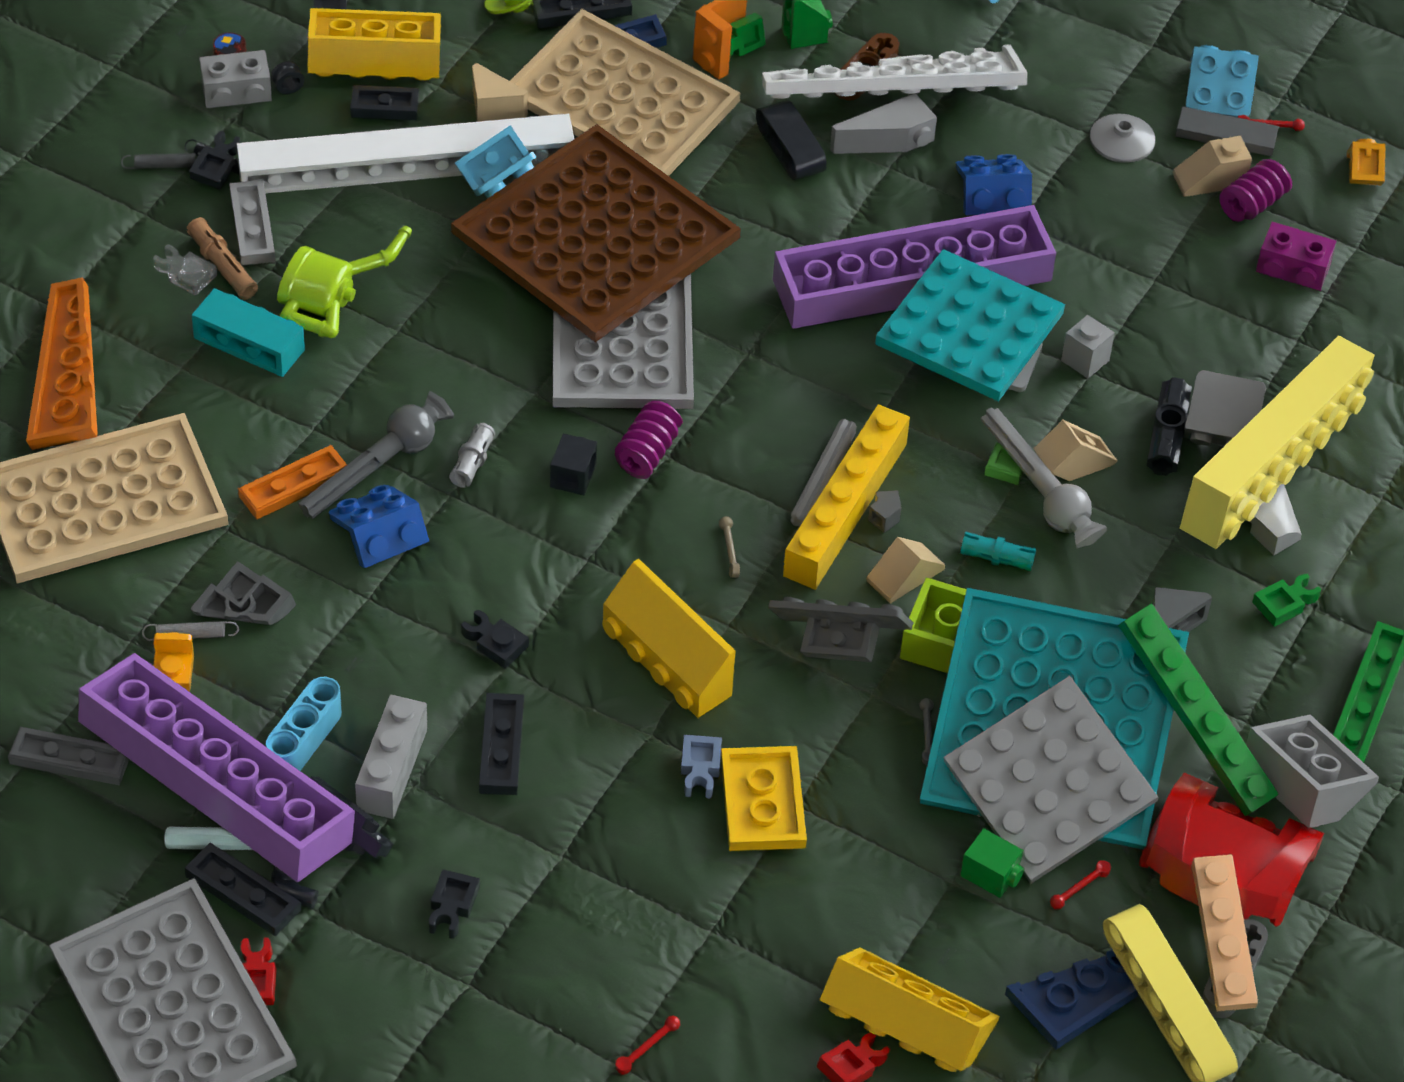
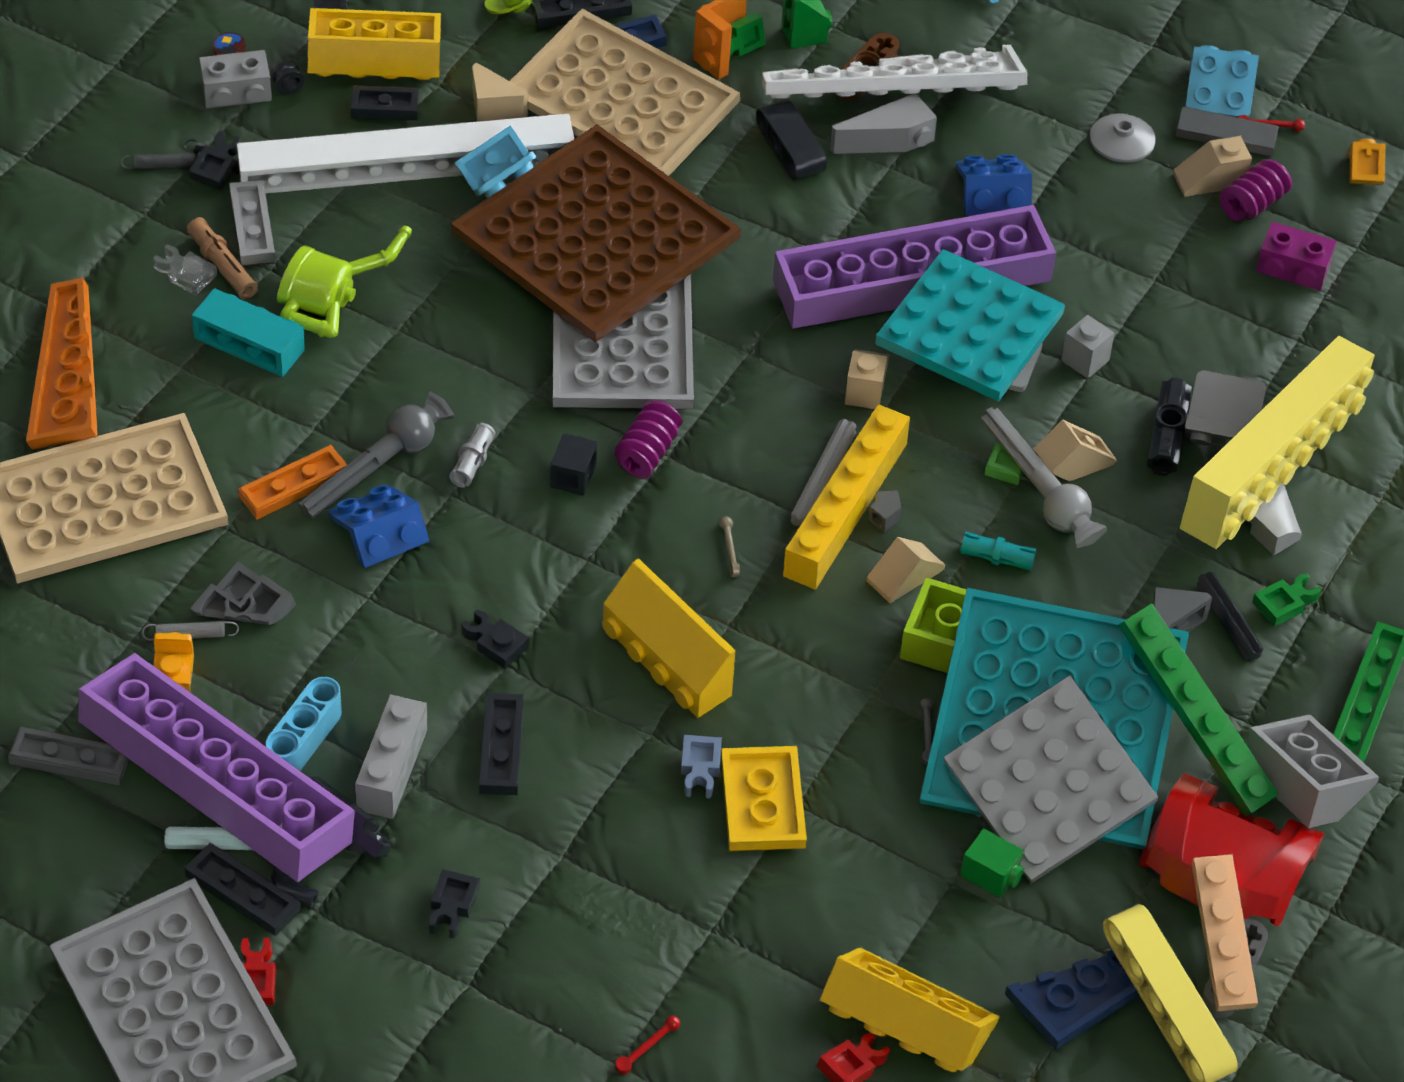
(840, 630): dark grey bracket -> none
(866, 378): none -> tan slope
(1102, 869): red hinge -> none
(1230, 617): none -> black axle

